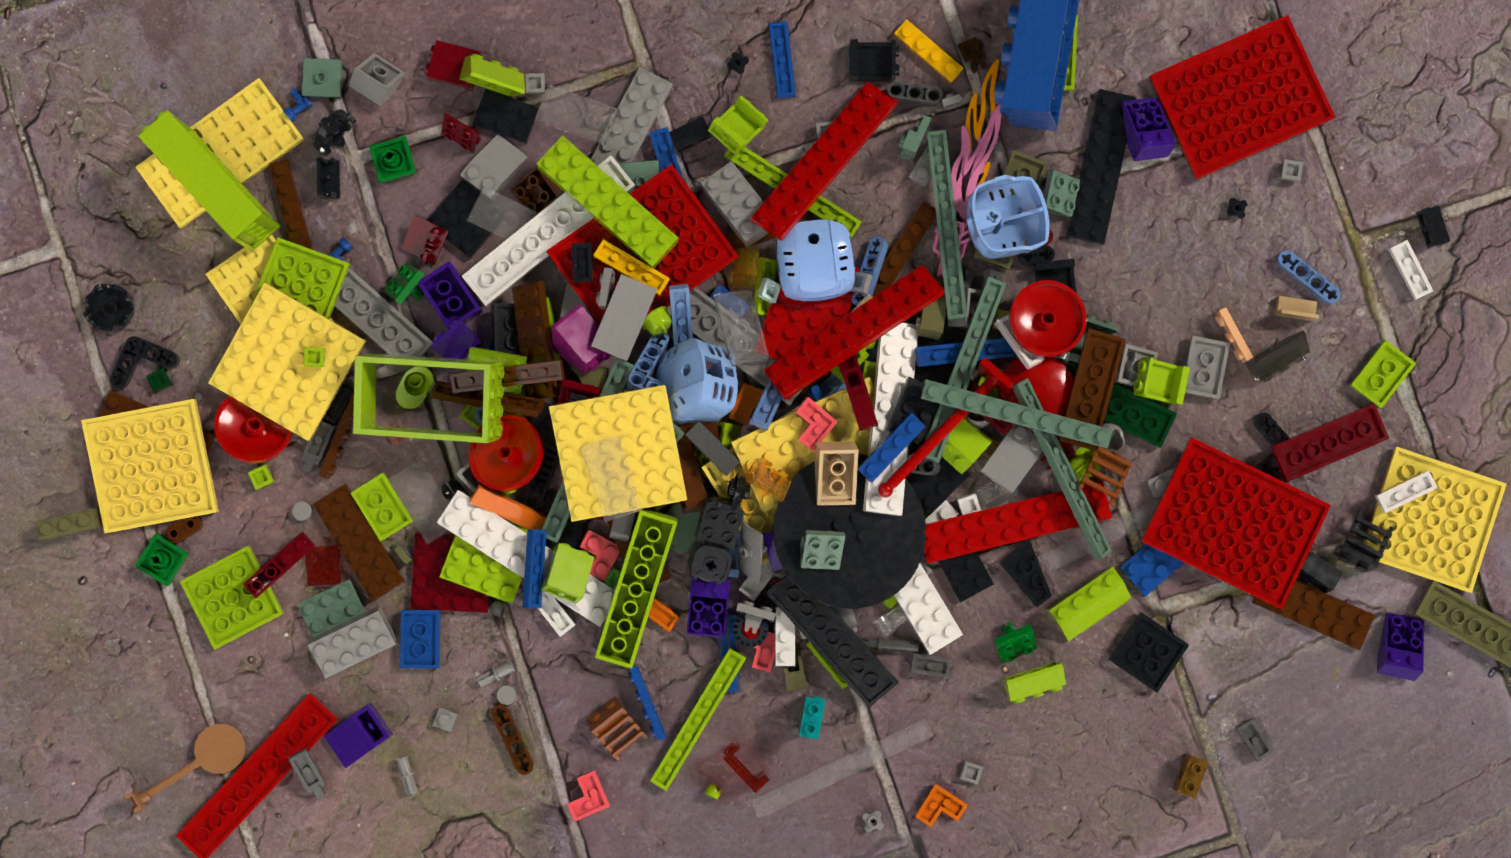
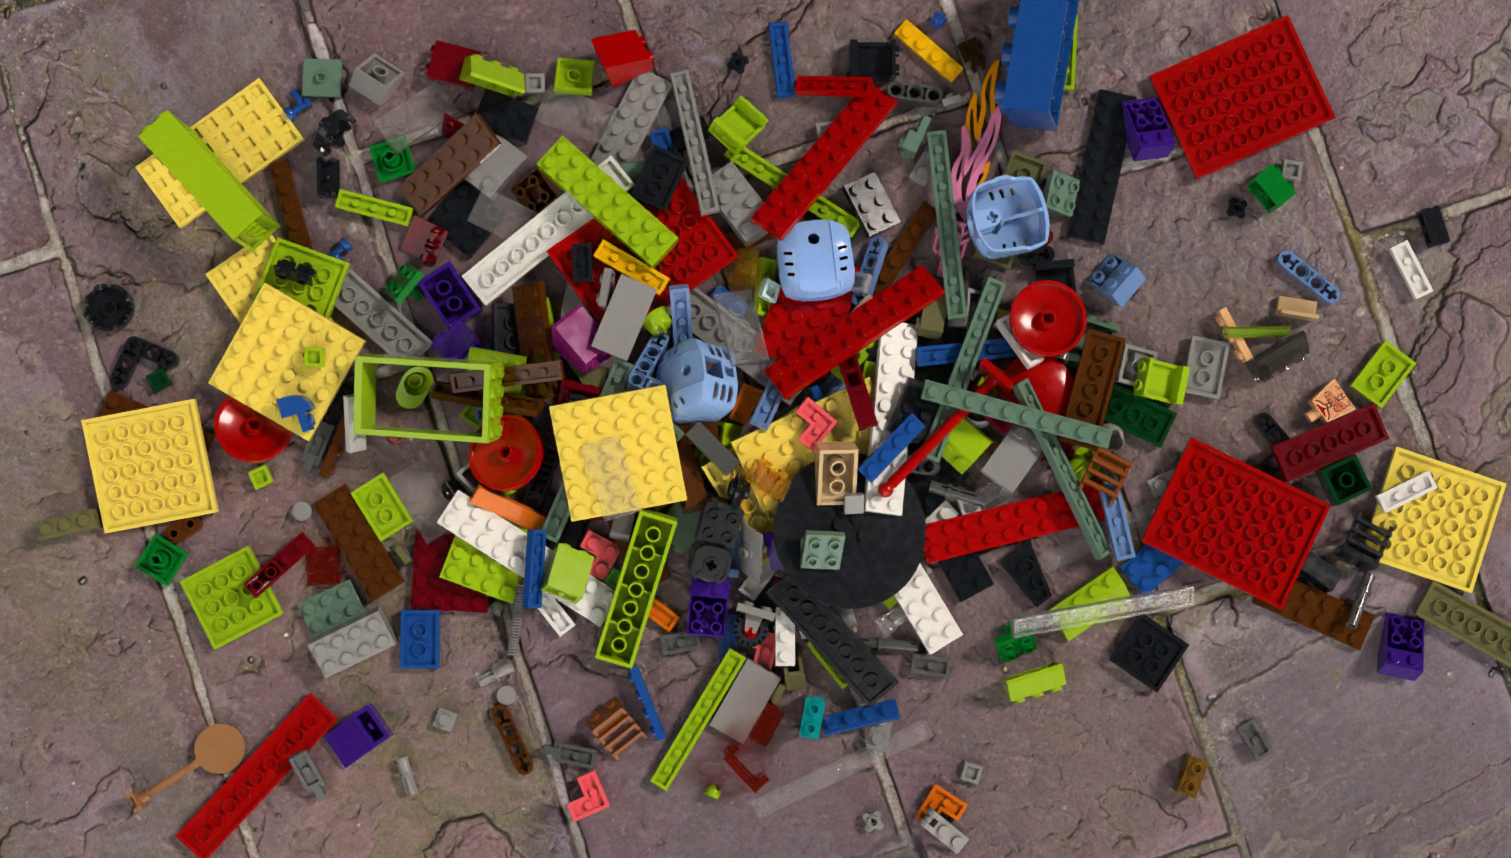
(286, 271): none -> black hinge
(298, 405): none -> blue brick
(353, 442): none -> white plate
(374, 208): none -> lime plate
(415, 117): none -> clear tile
(450, 165): none -> reddish brown plate
(516, 624): none -> light grey piece
(571, 754): none -> dark grey hinge
(574, 76): none -> lime plate
(623, 56): none -> red slope
(659, 178): none -> black plate
(679, 642): none -> flat silver plate
(695, 143): none -> light grey tile
(745, 701): none -> light grey tile
(766, 724): none -> clear red panel
(776, 695): none -> olive tile
(834, 86): none -> red plate
(853, 503): none -> light grey tile
(860, 717): none -> blue plate
(871, 205): none -> plate
(879, 736): none -> light grey plate
(938, 20): none -> blue plate
(944, 831): none -> light grey plate
(957, 493): none -> dark grey pin
(1102, 611): none -> clear plate
(1116, 279): none -> medium blue slope
(1117, 525): none -> medium blue plate
(1250, 333): none -> lime piece
(1271, 188): none -> green brick
(1328, 403): none -> light nougat torso
(1343, 480): none -> dark green brick
(1367, 580): none -> dark grey pin

